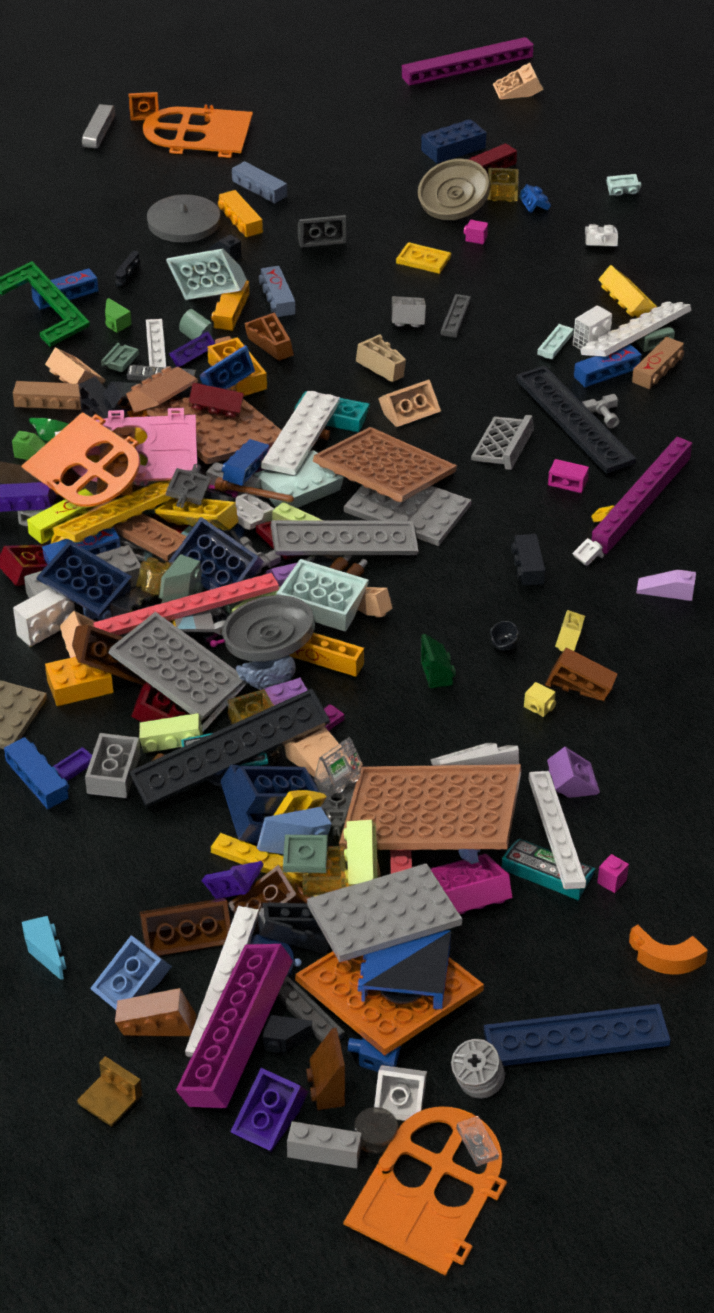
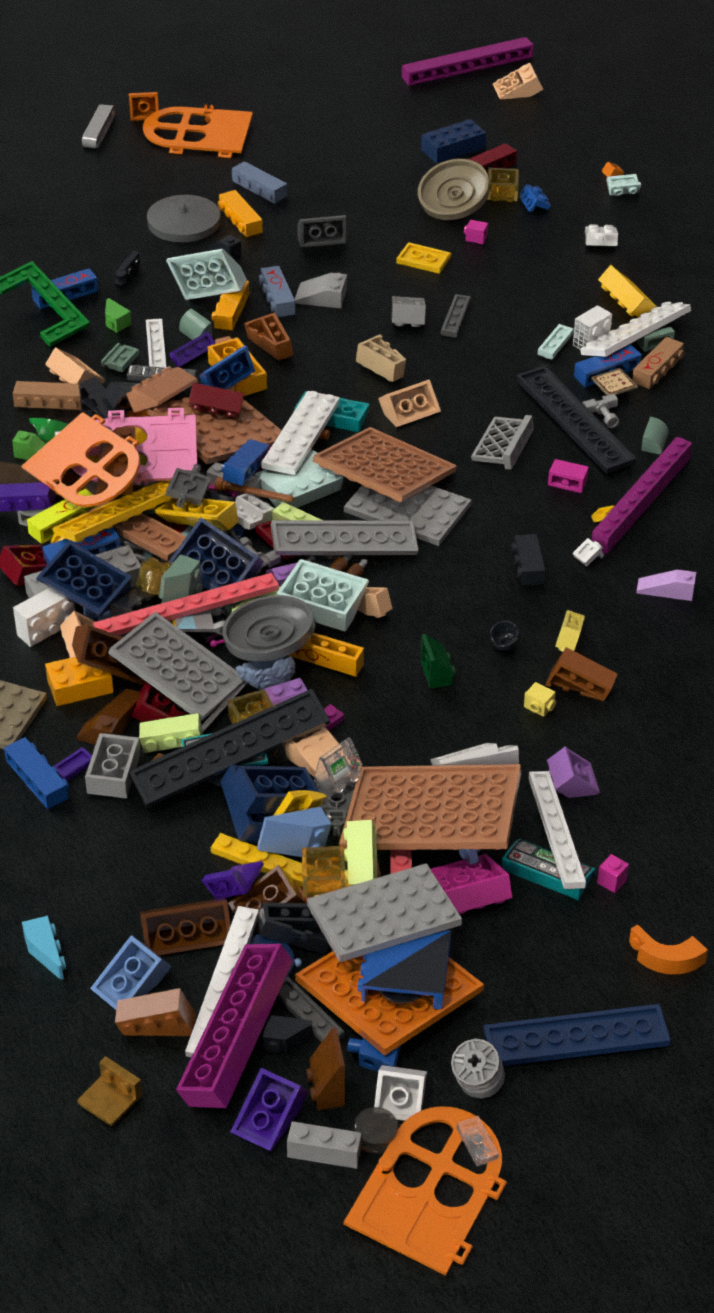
(110, 719): none -> reddish brown wedge
(305, 853): sand green tile -> none
(323, 291): none -> light grey slope
(612, 170): none -> orange slope
(614, 382): none -> piece
(655, 436): none -> sand green brick

